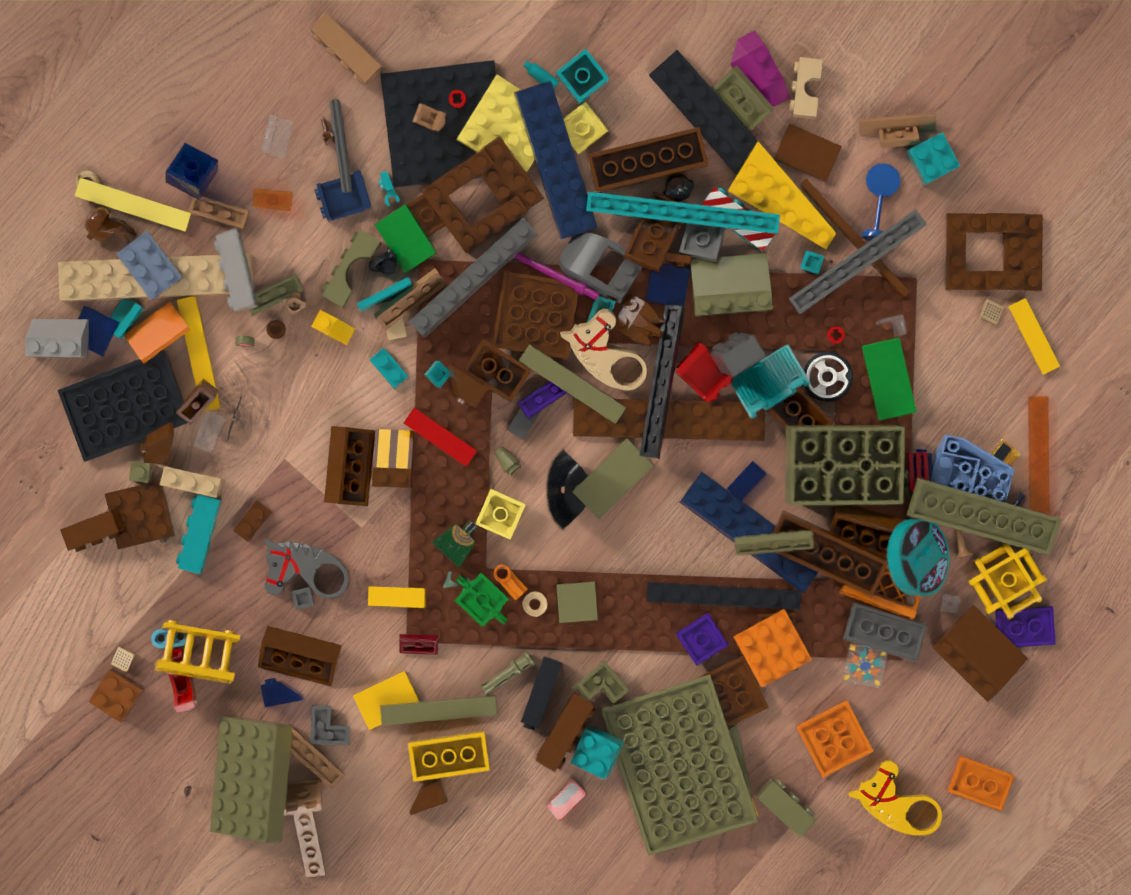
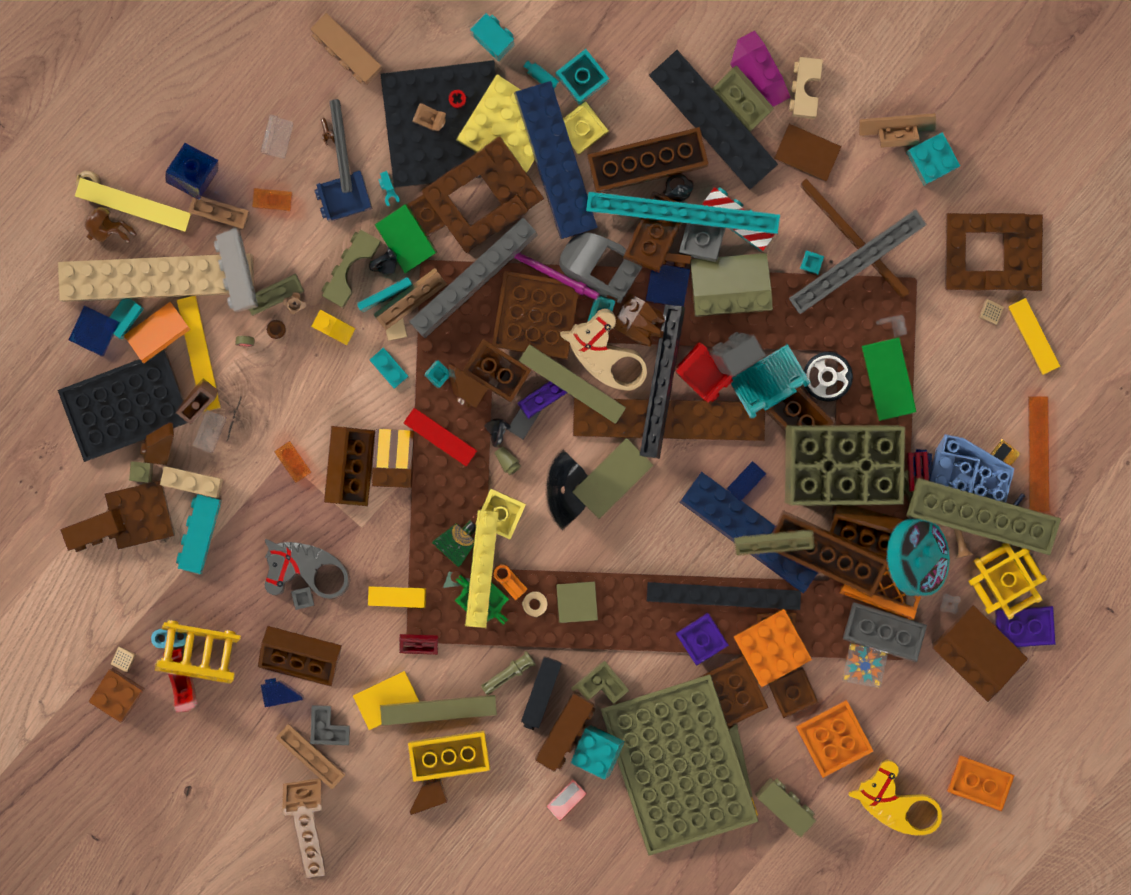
(57, 338): light grey slope -> none
(149, 265): sand blue plate -> none
(251, 779): olive brick -> none
(252, 521): reddish brown plate -> none
(292, 461): none -> clear orange plate
(481, 569): none -> light yellow plate
(492, 36): none -> teal brick
(496, 429): none -> black piece
(772, 191): yellow wing -> none
(793, 692): none -> reddish brown tile
(839, 330): red bush -> none
(881, 181): blue piece -> none

